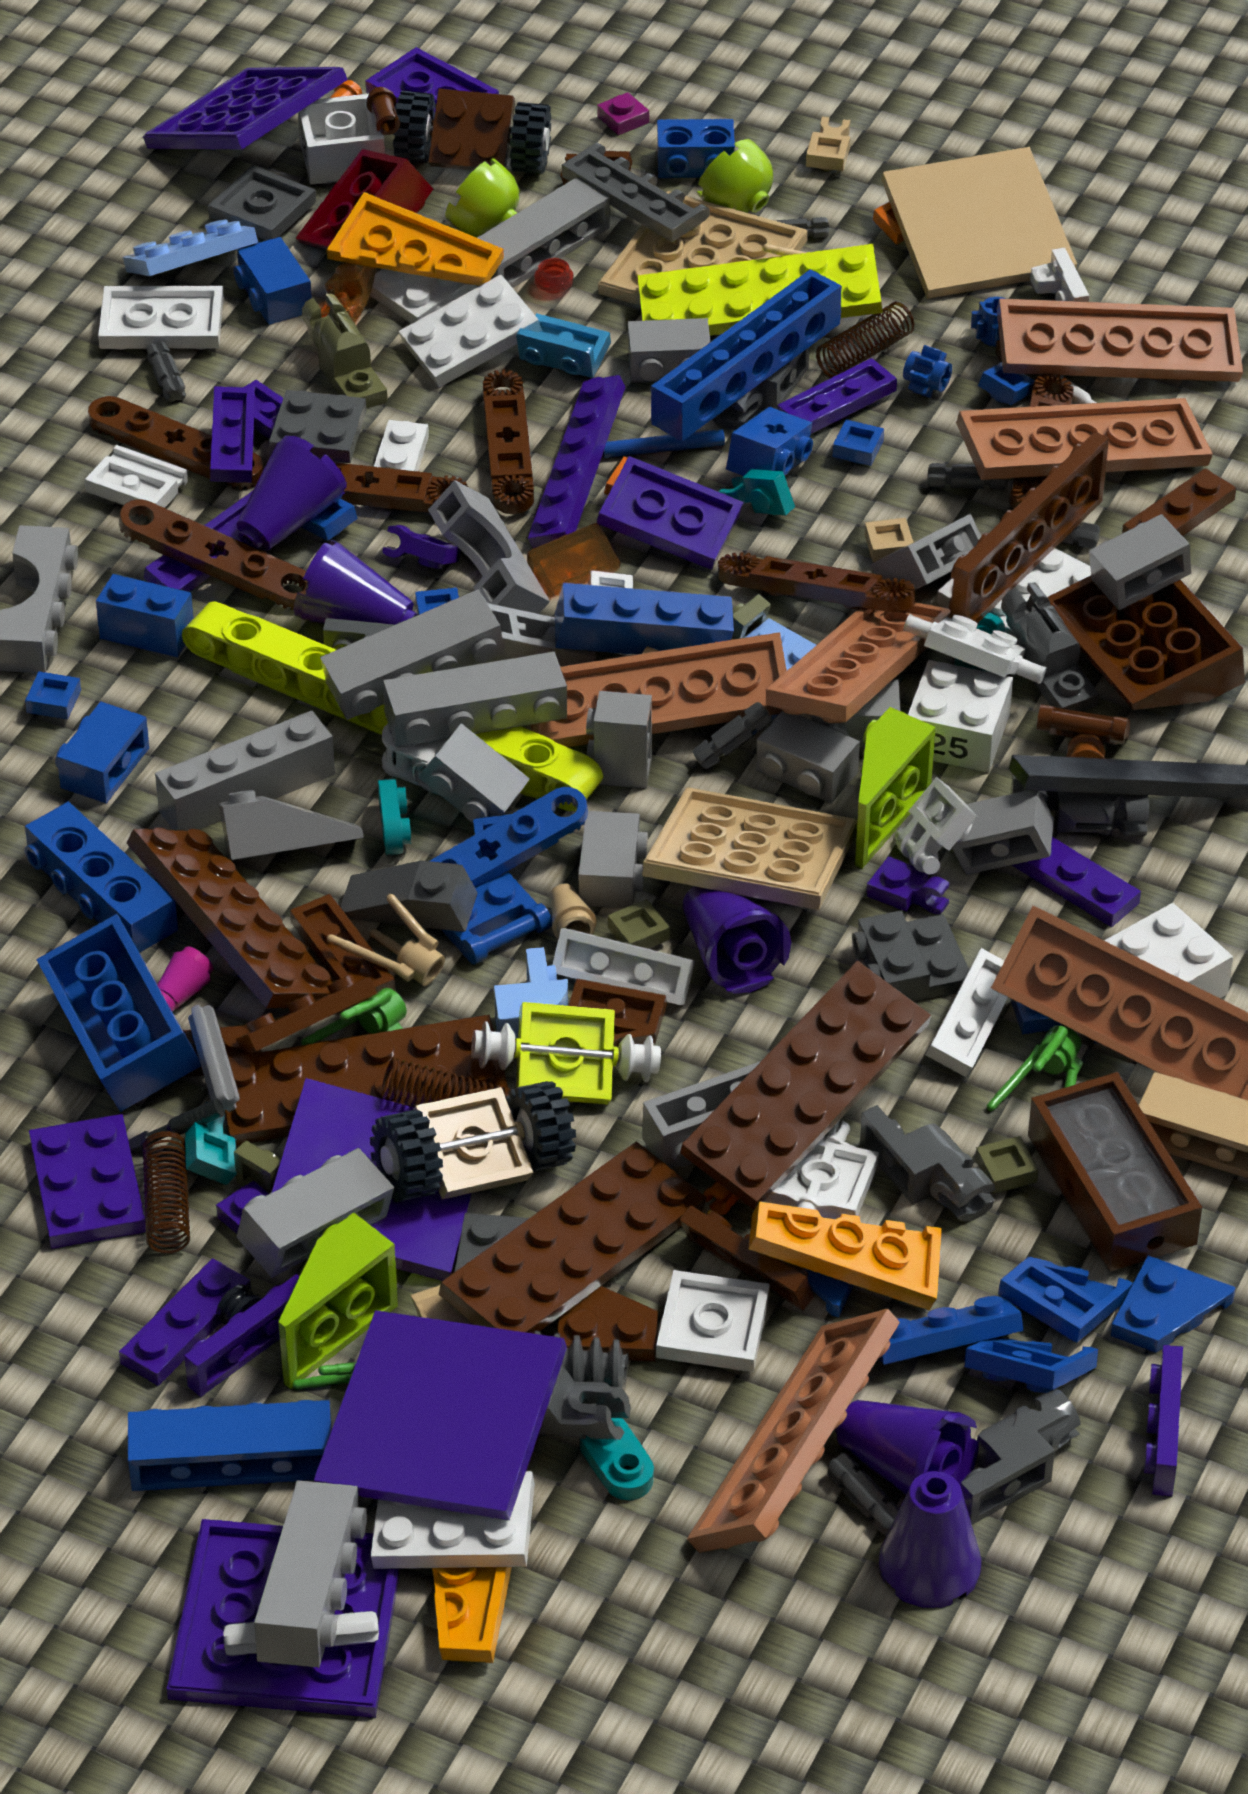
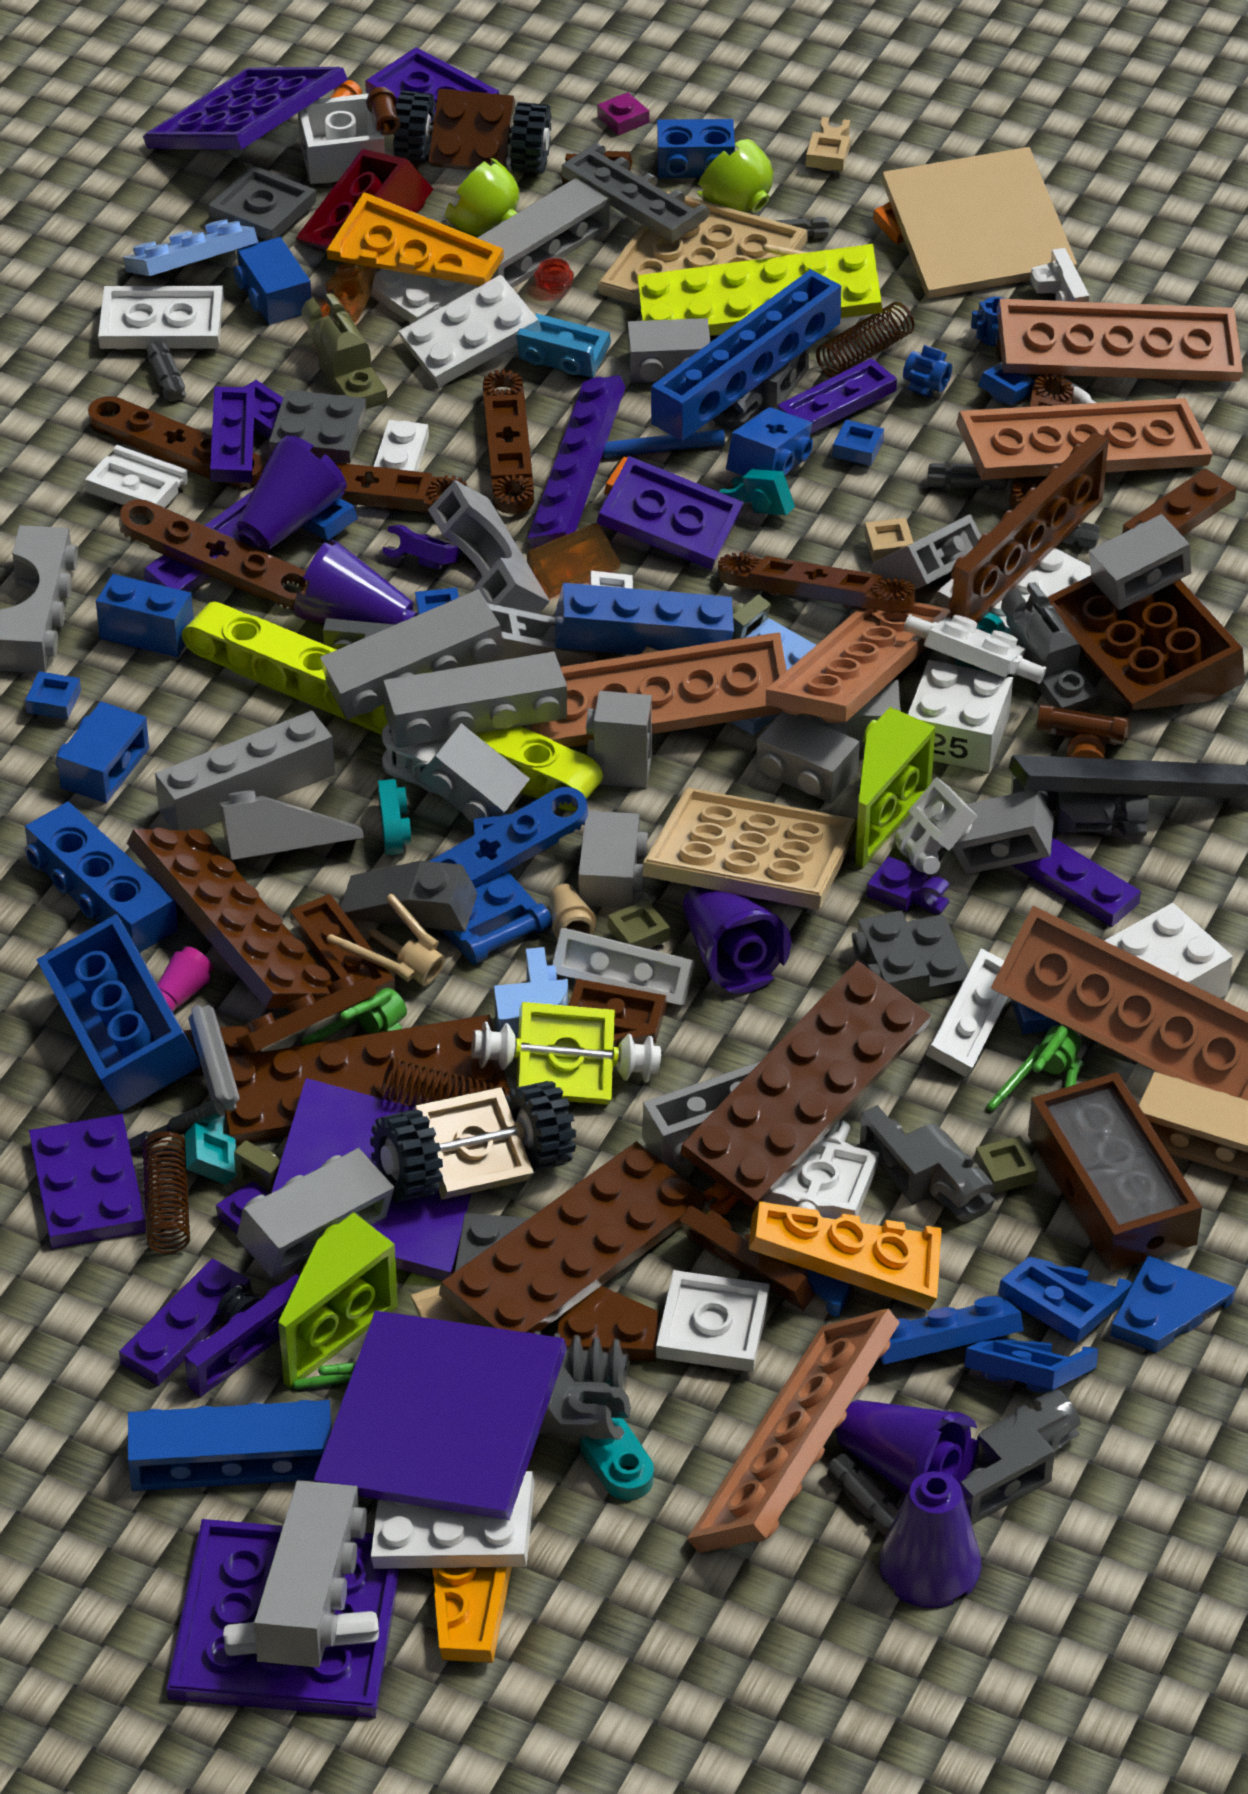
(732, 735): dark grey axle -> none
(1164, 1420): dark purple plate -> none

